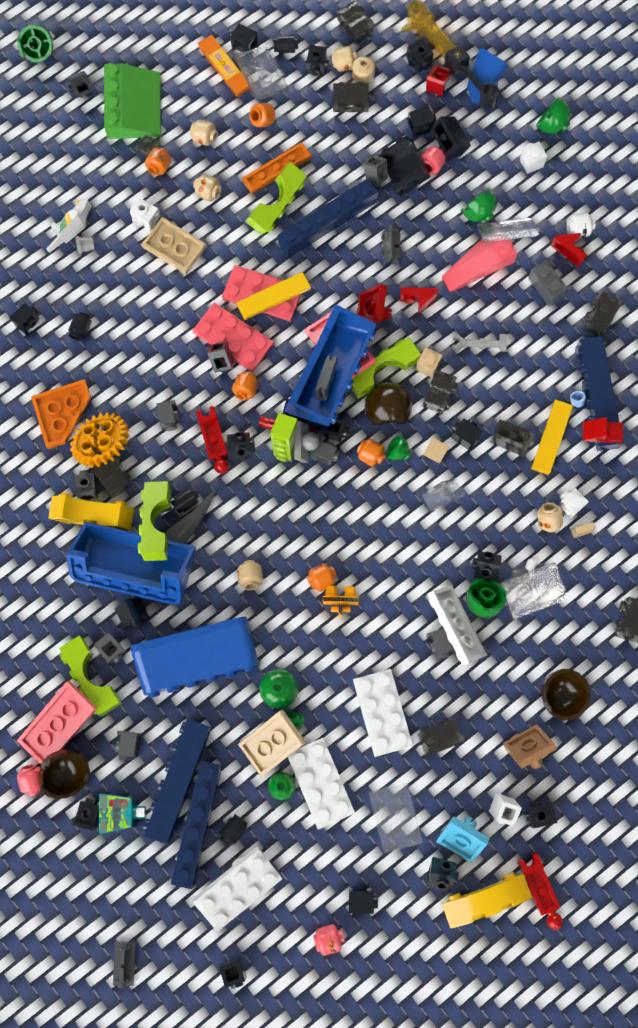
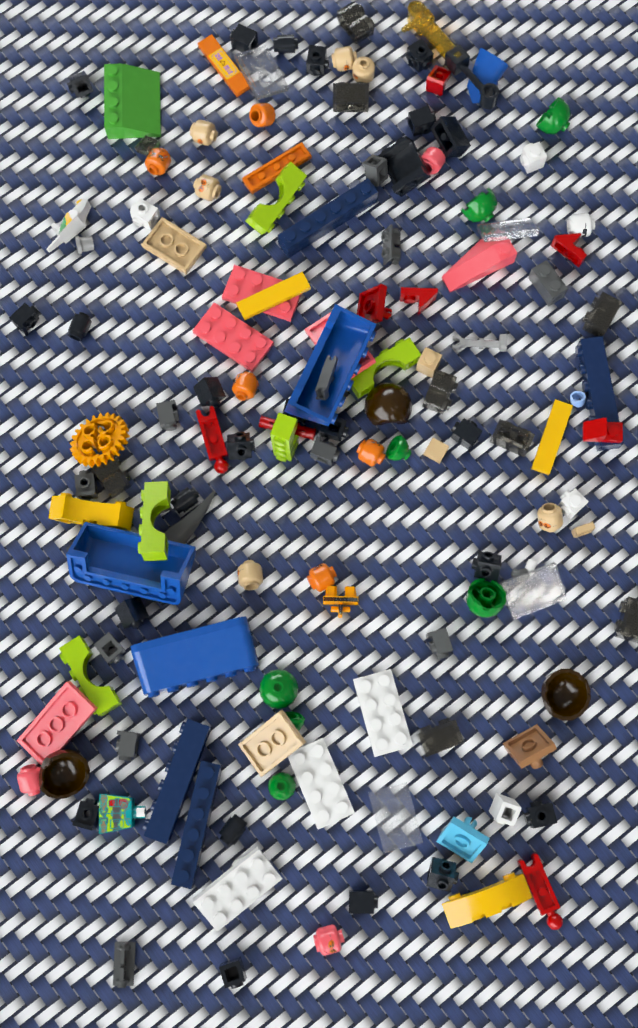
(35, 43): green cylinder -> none
(60, 411): orange plate -> none
(209, 391): none -> black brick
(216, 353): brick -> none
(304, 442): light grey tile -> none
(443, 494): clear slope -> none
(457, 625): white plate -> none

